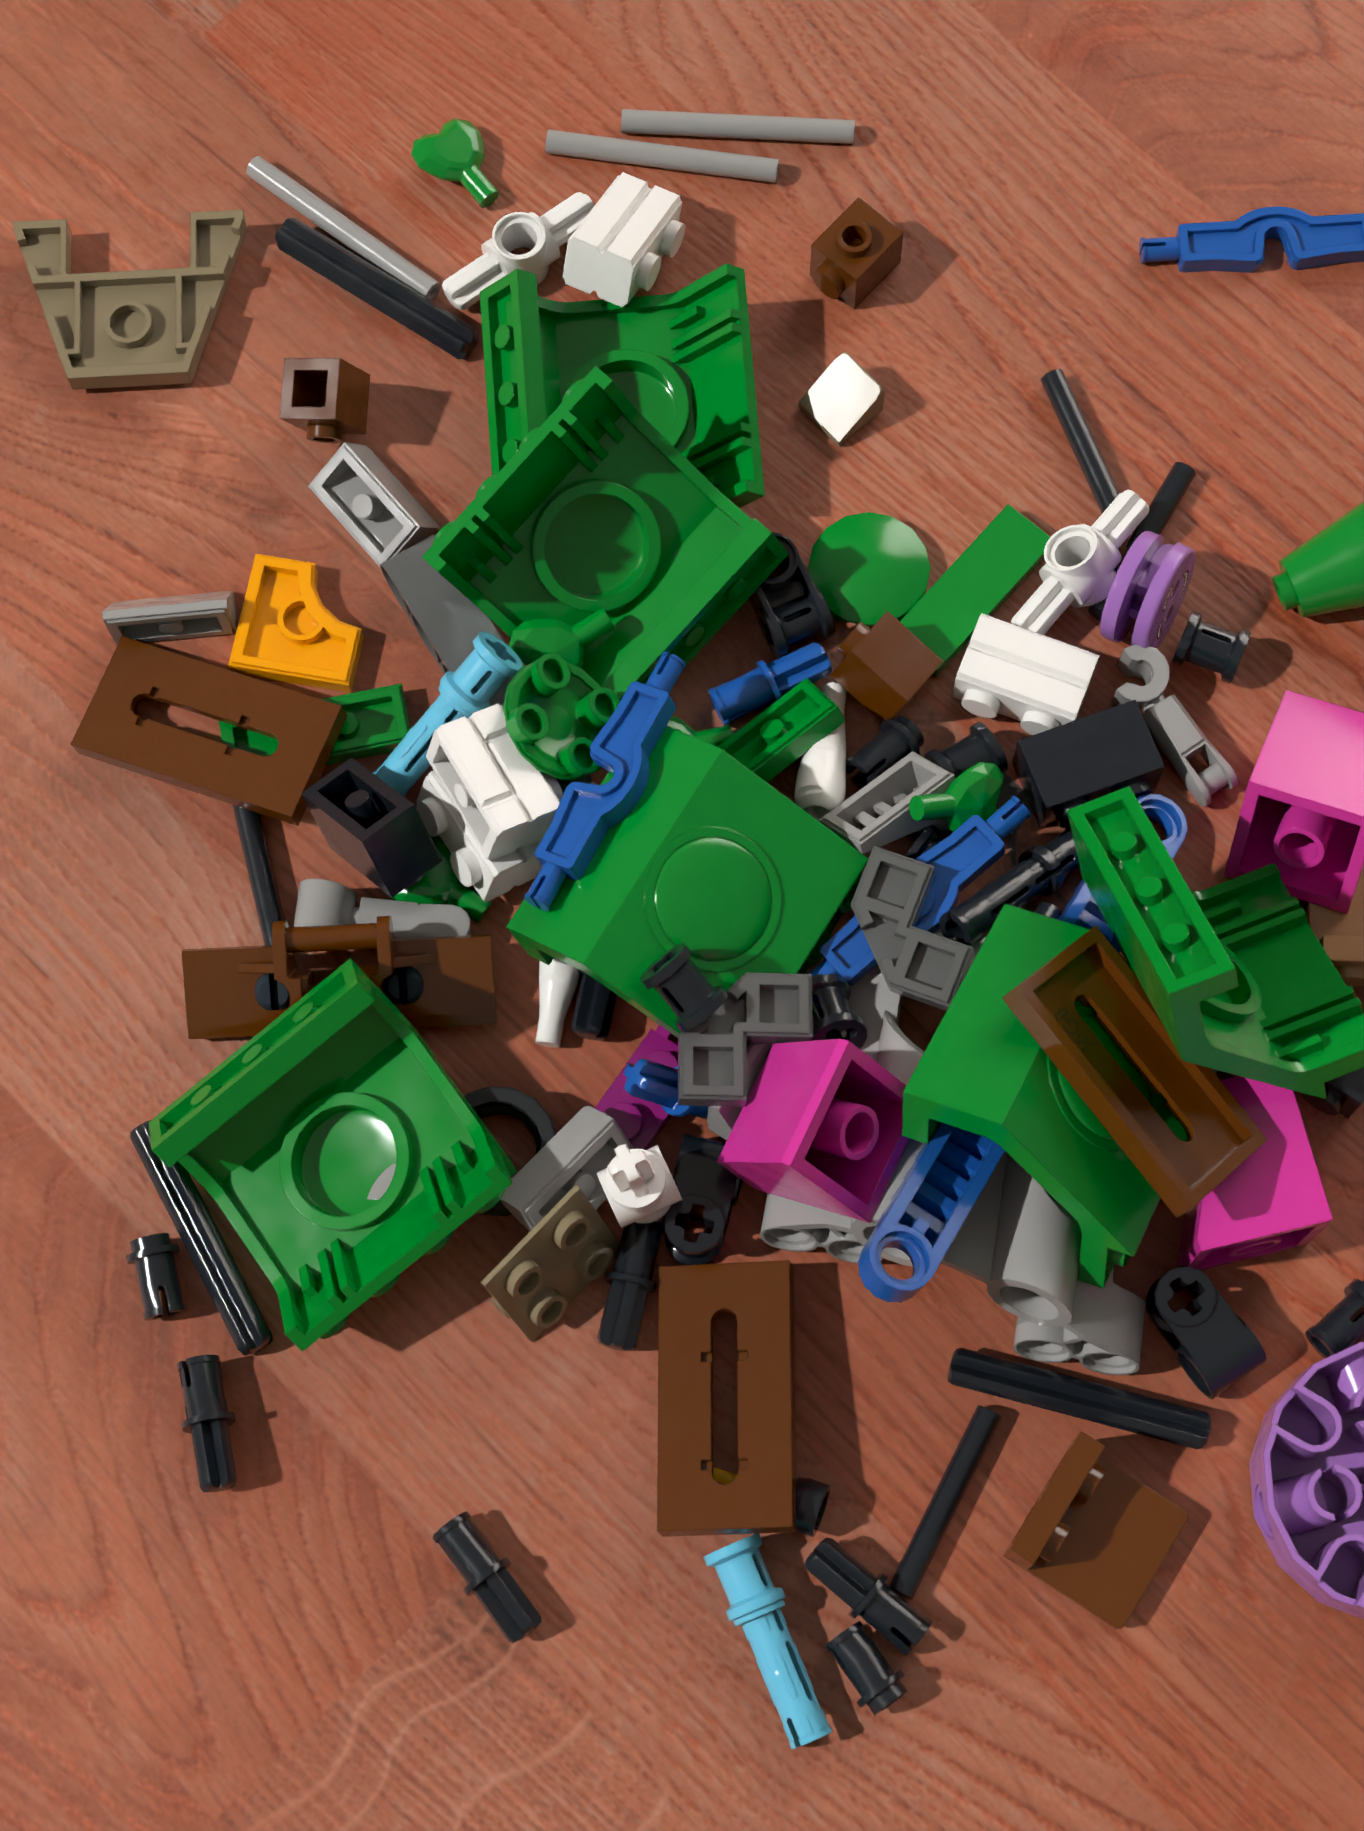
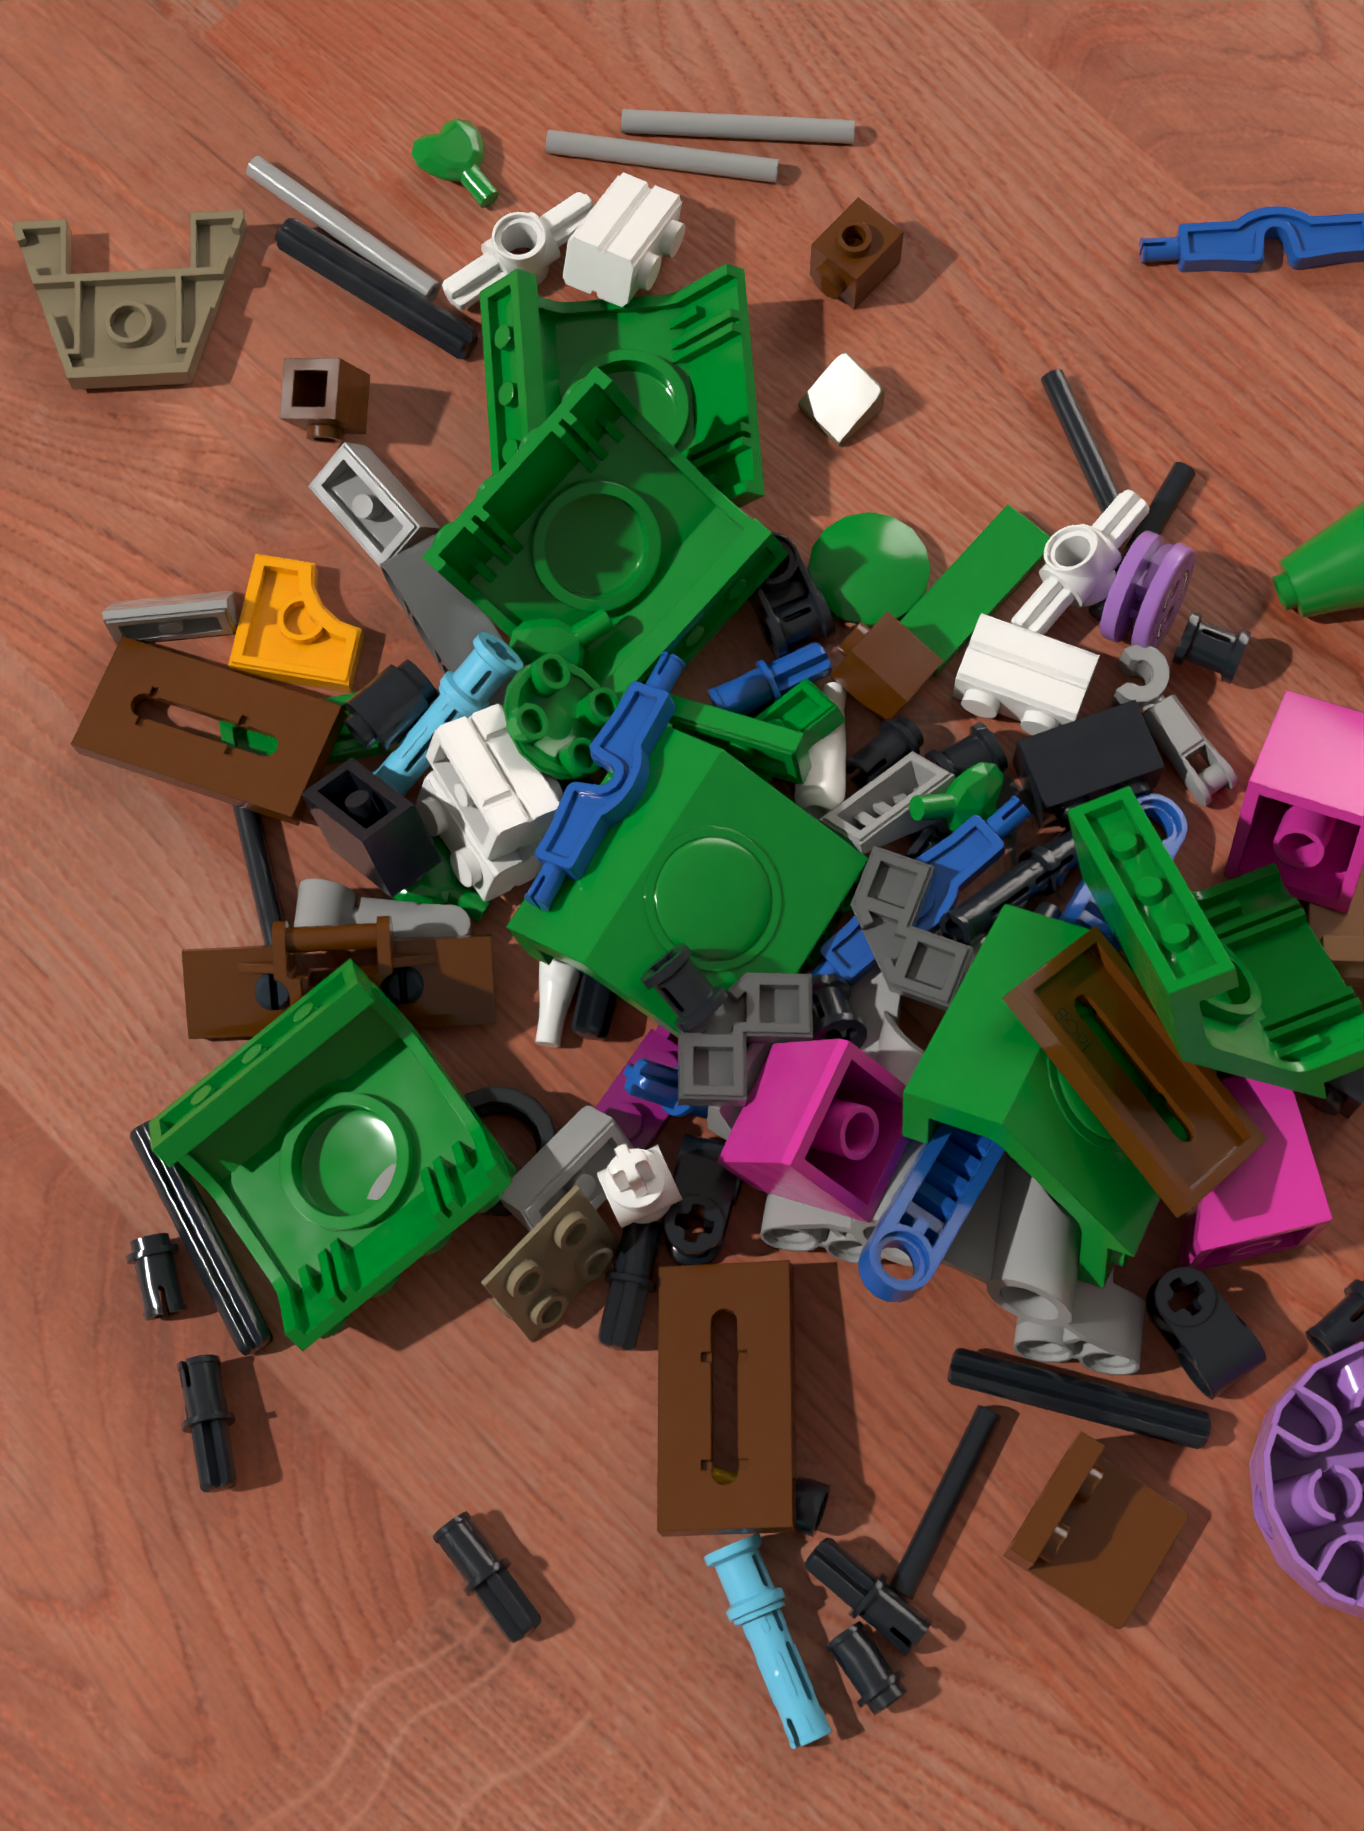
(389, 705): none -> black brick
(752, 742): none -> green tile

